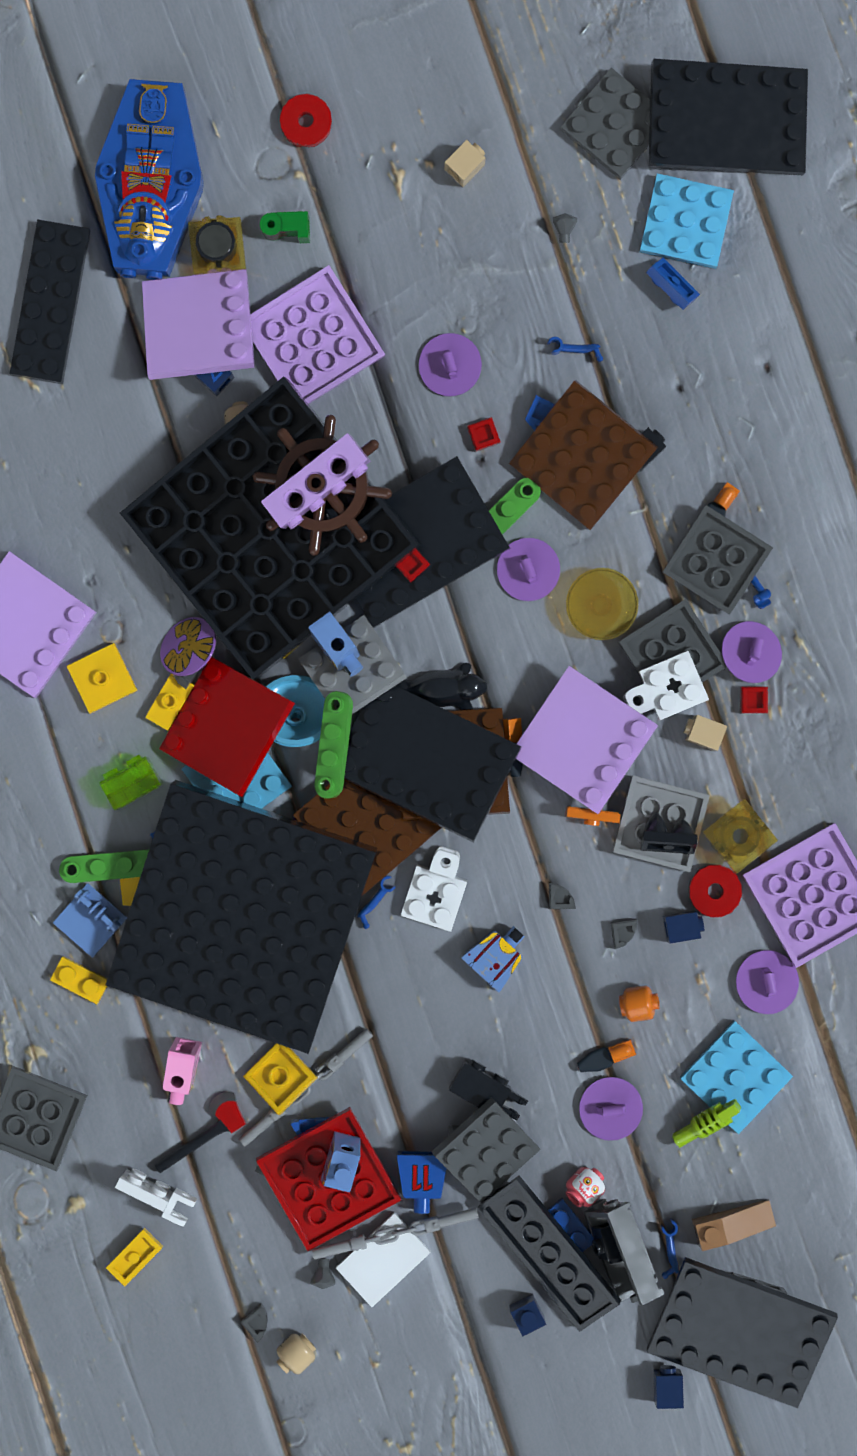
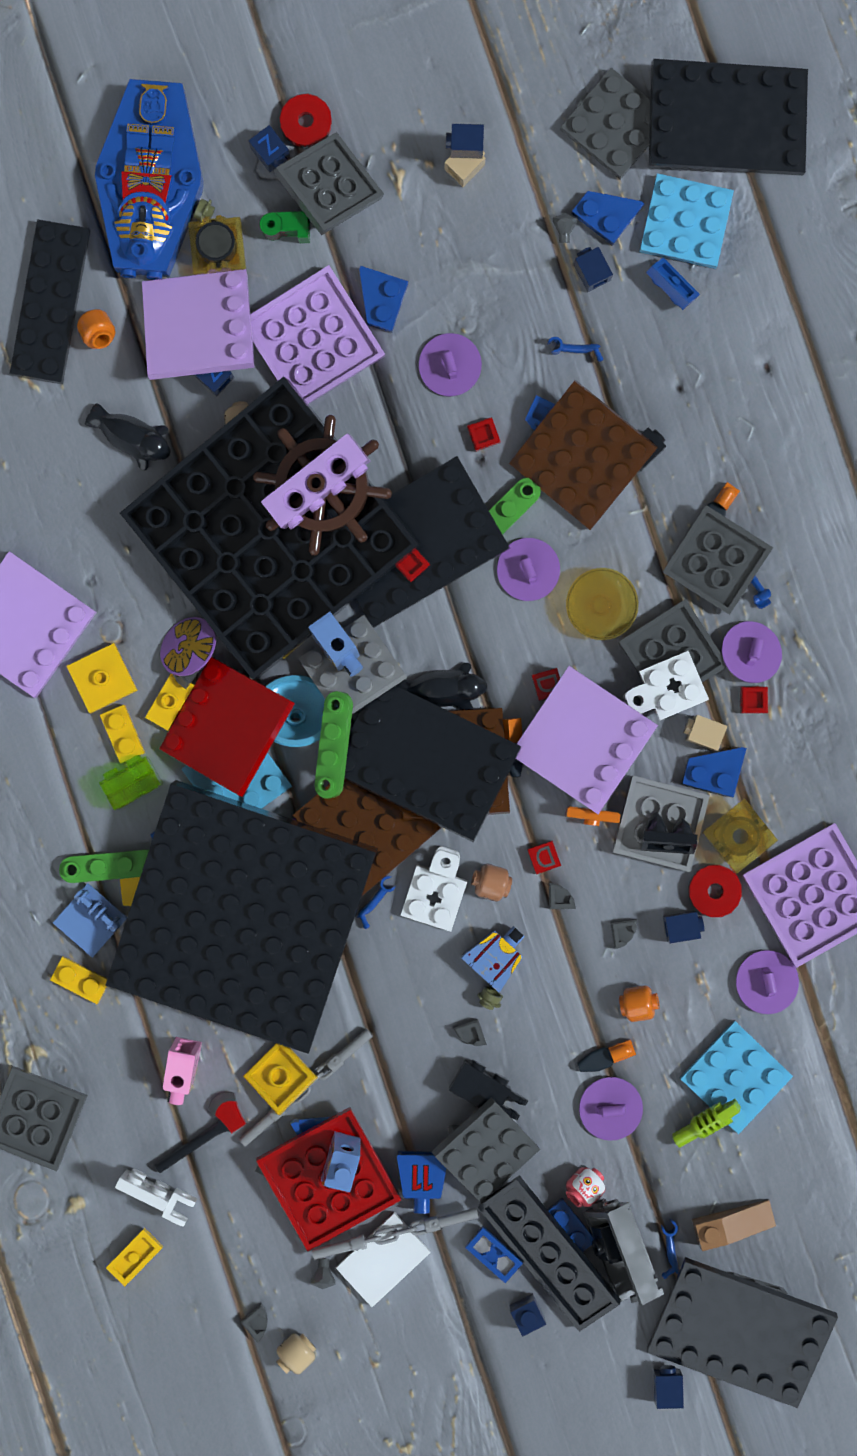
(96, 329): none -> orange head
(122, 733): none -> yellow plate
(131, 435): none -> black animal
(204, 209): none -> olive plate
(269, 148): none -> dark blue brick
(328, 183): none -> dark grey plate
(382, 297): none -> blue wing
(466, 141): none -> dark blue brick
(471, 1033): none -> dark grey tile
(490, 998): none -> olive plate
(491, 882): none -> nougat head
(493, 1254): none -> blue piece
(544, 857): none -> red tile
(545, 682): none -> red tile
(592, 268): none -> dark blue brick
(606, 214): none -> blue wing
(715, 771): none -> blue wing

